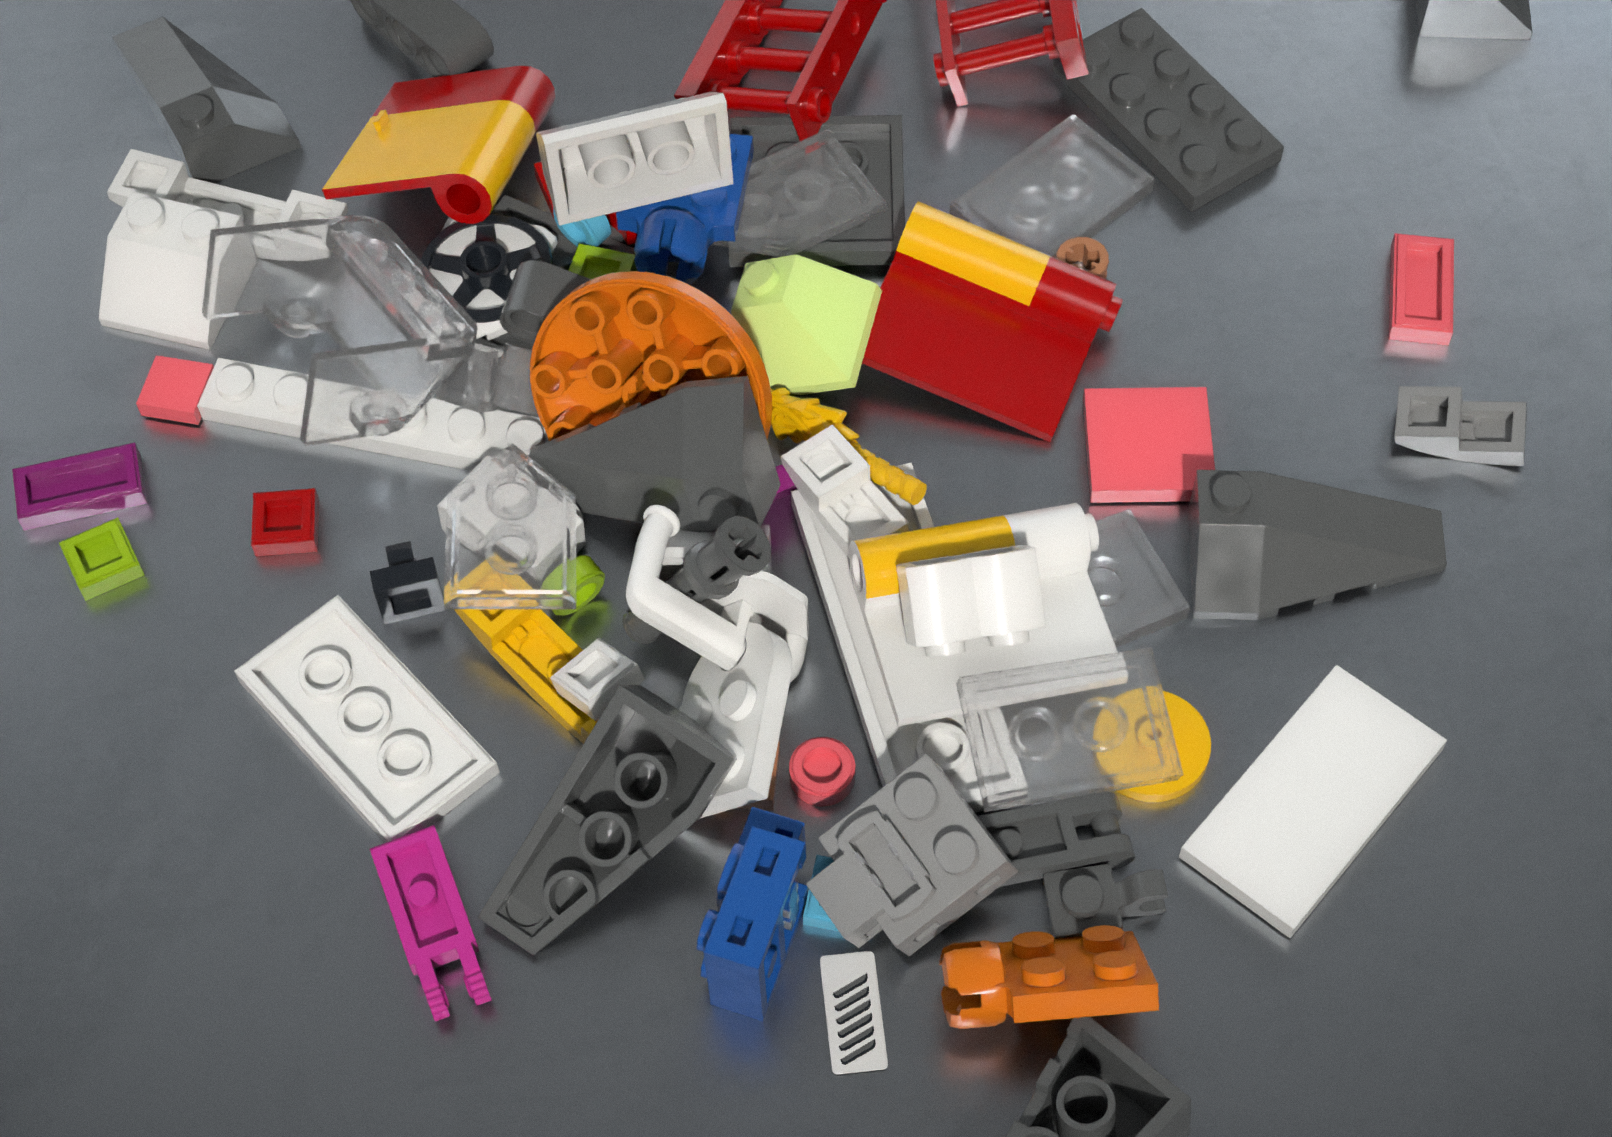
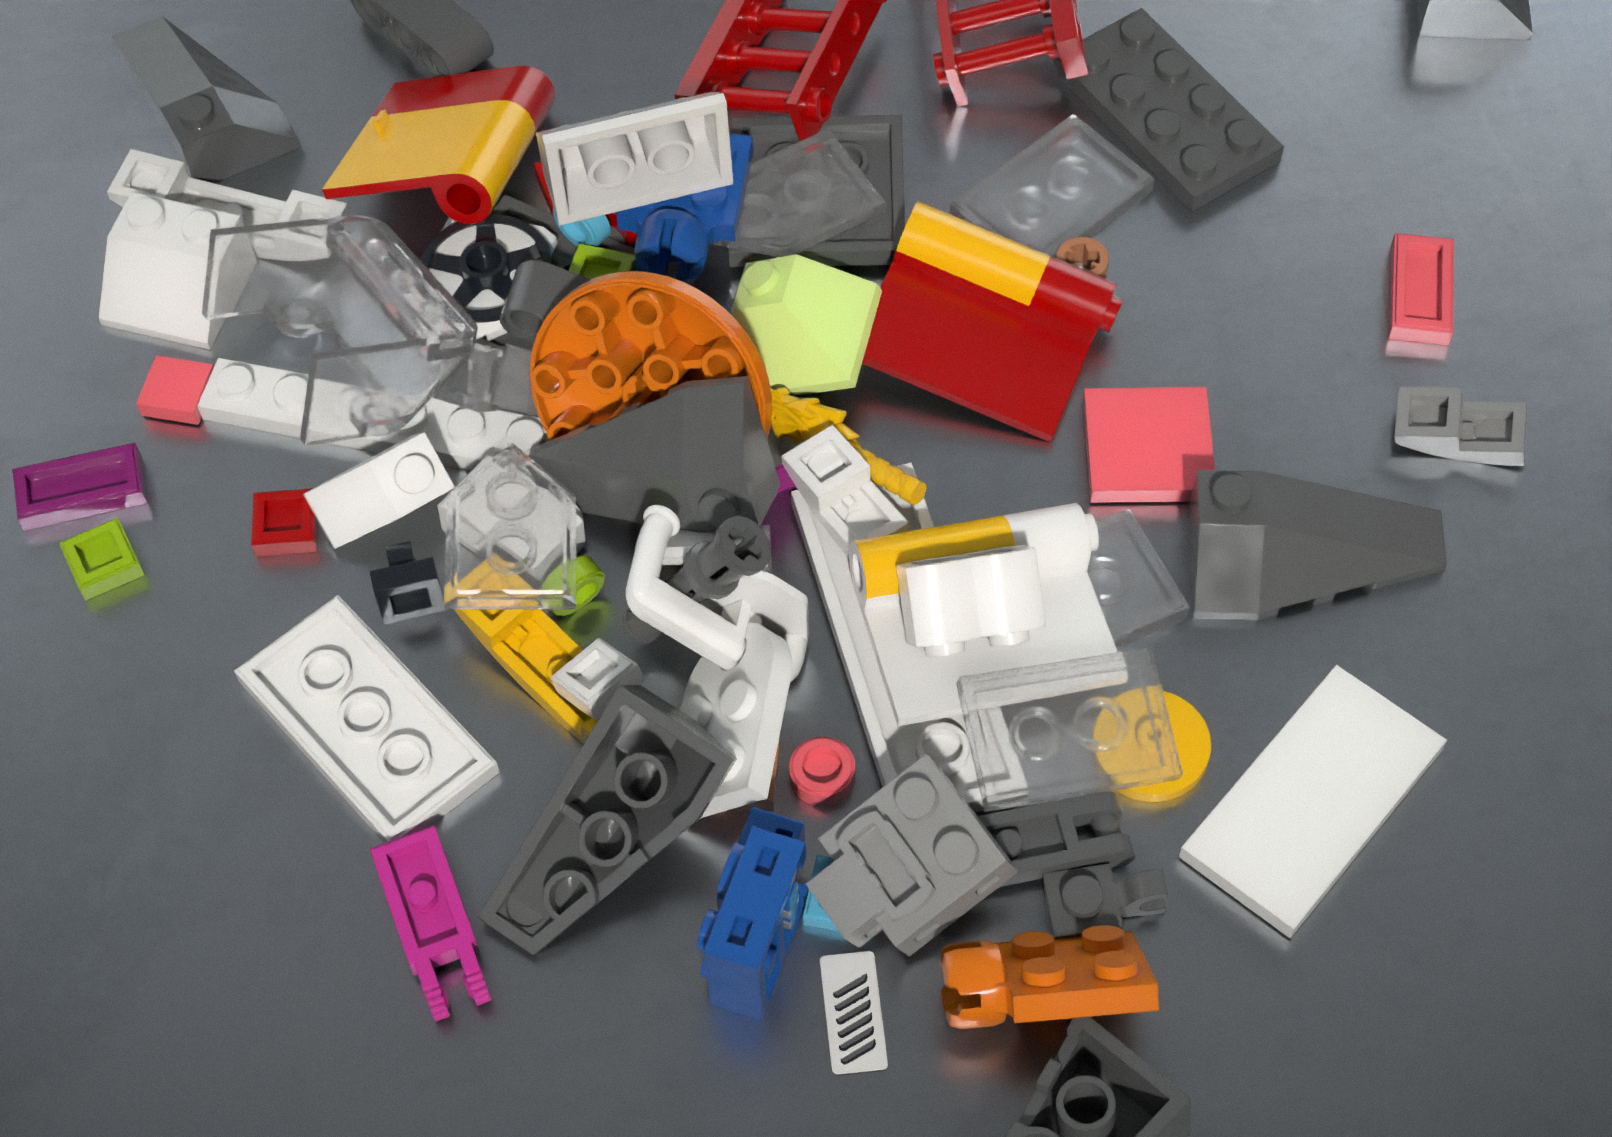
(379, 490): none -> white slope

